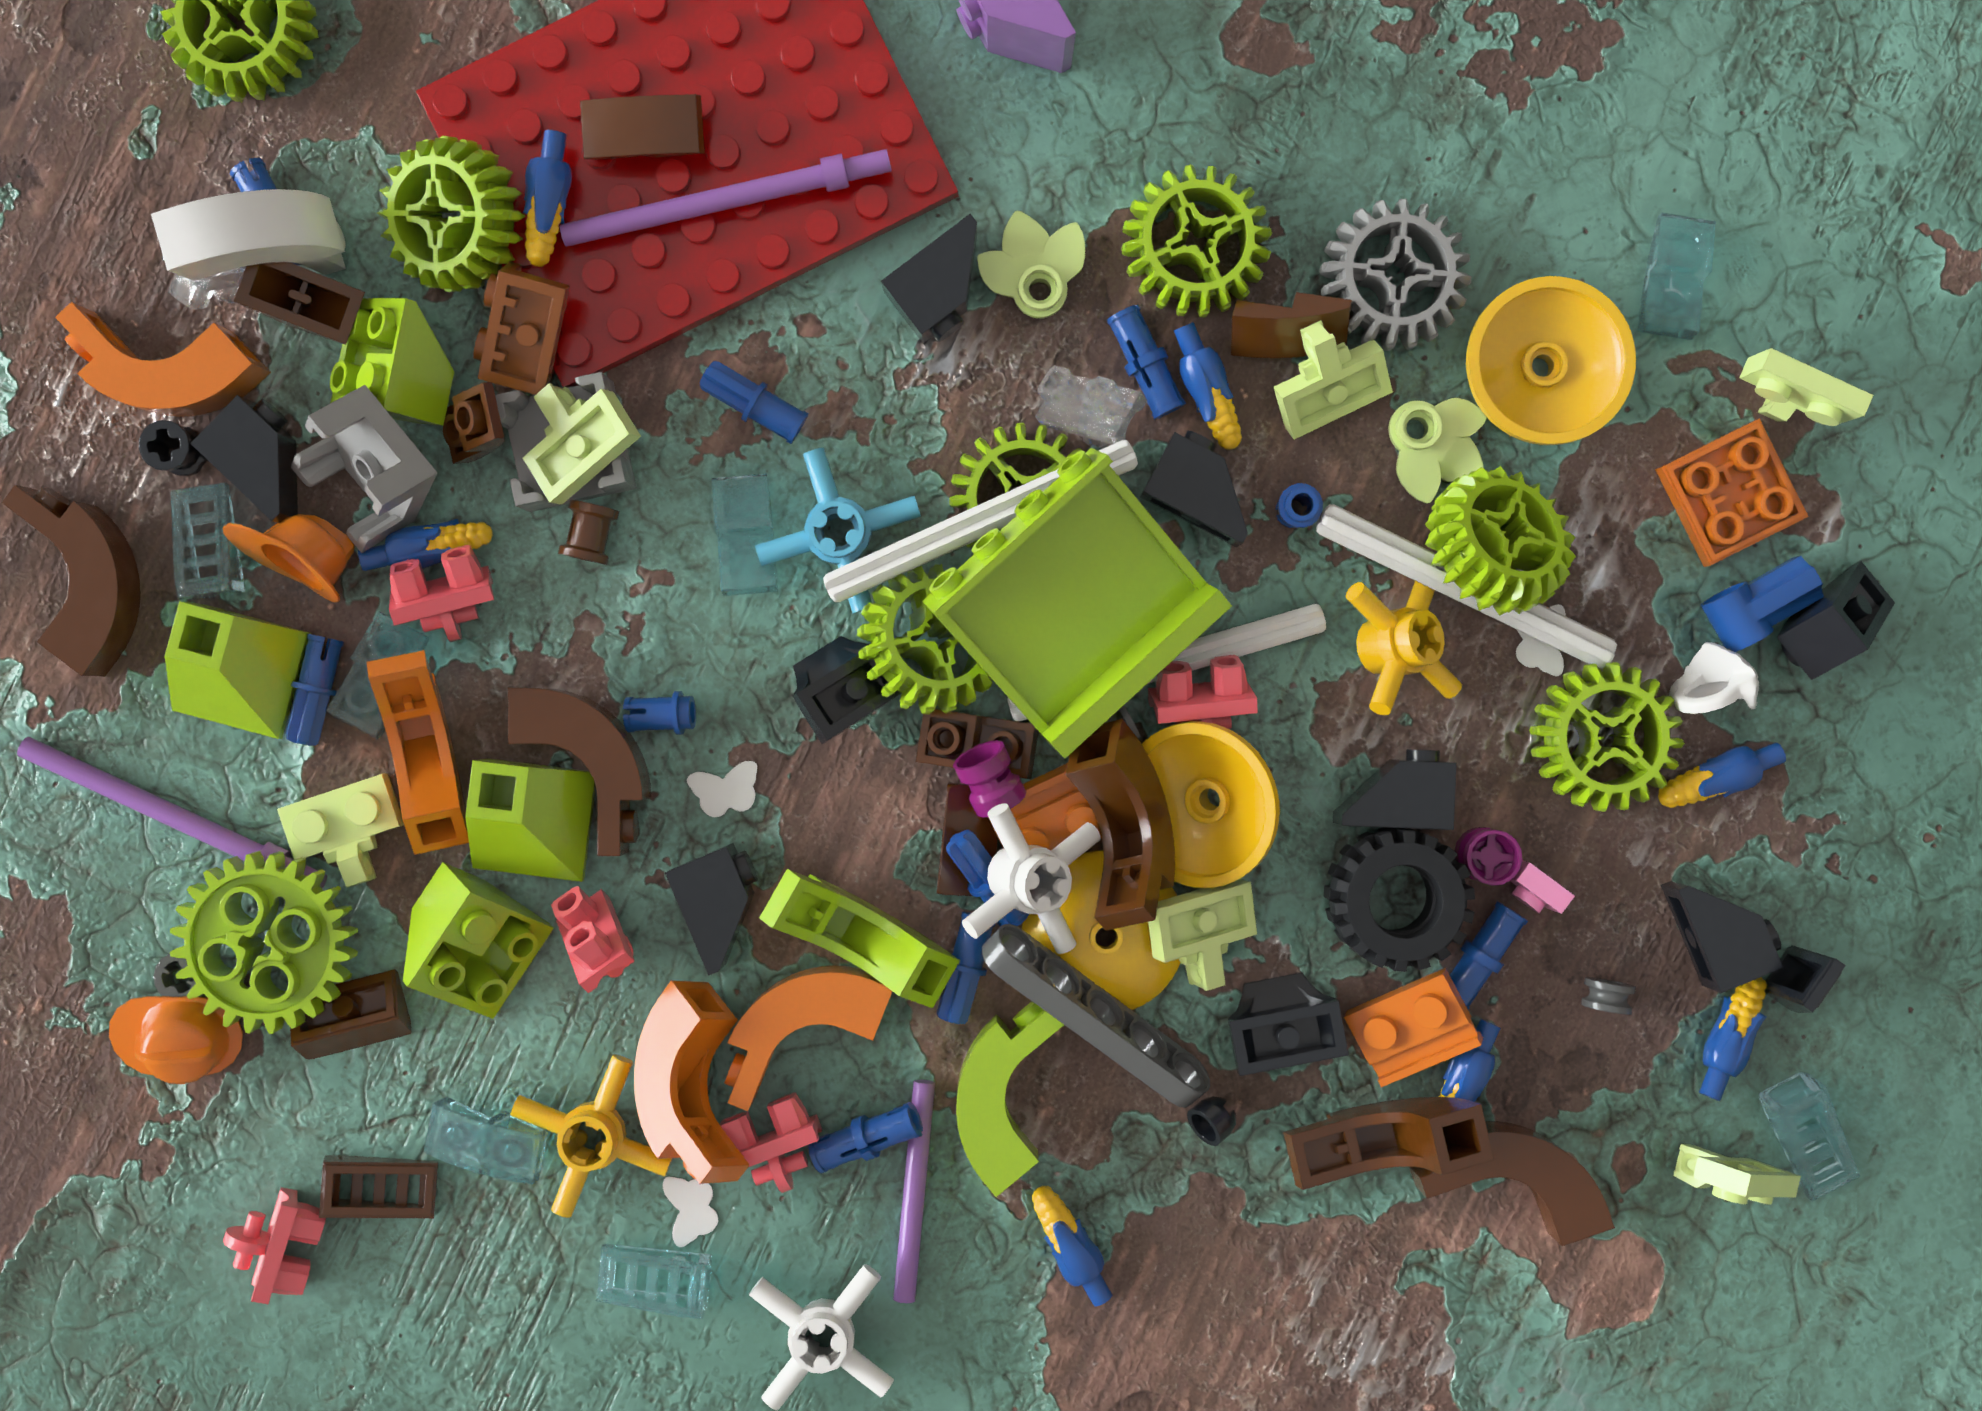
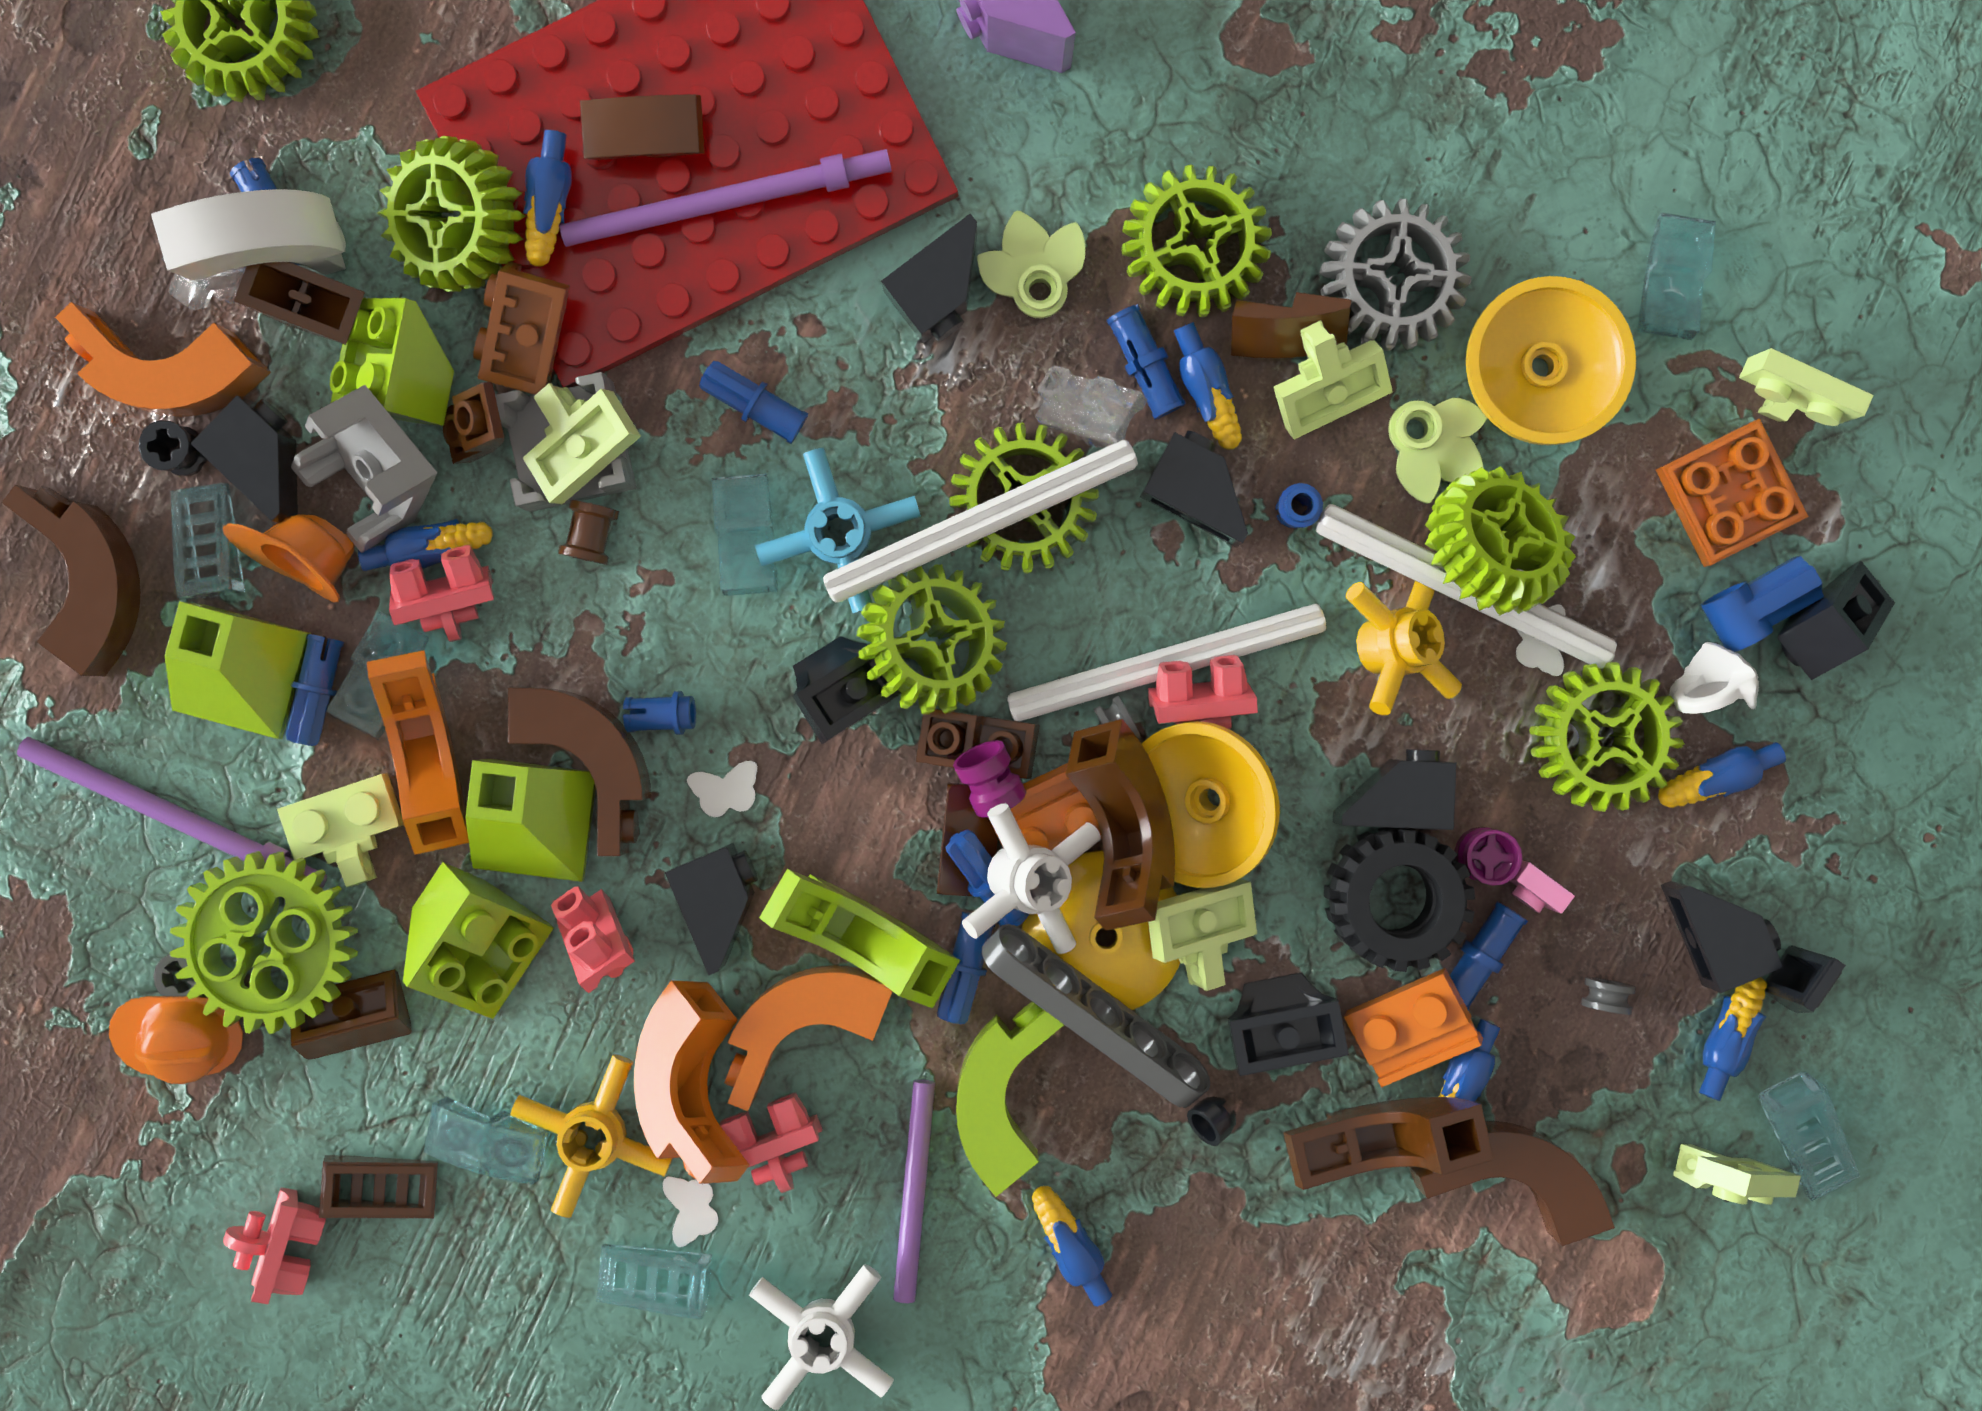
(866, 1137): blue pin -> none
(1075, 601): lime panel -> none

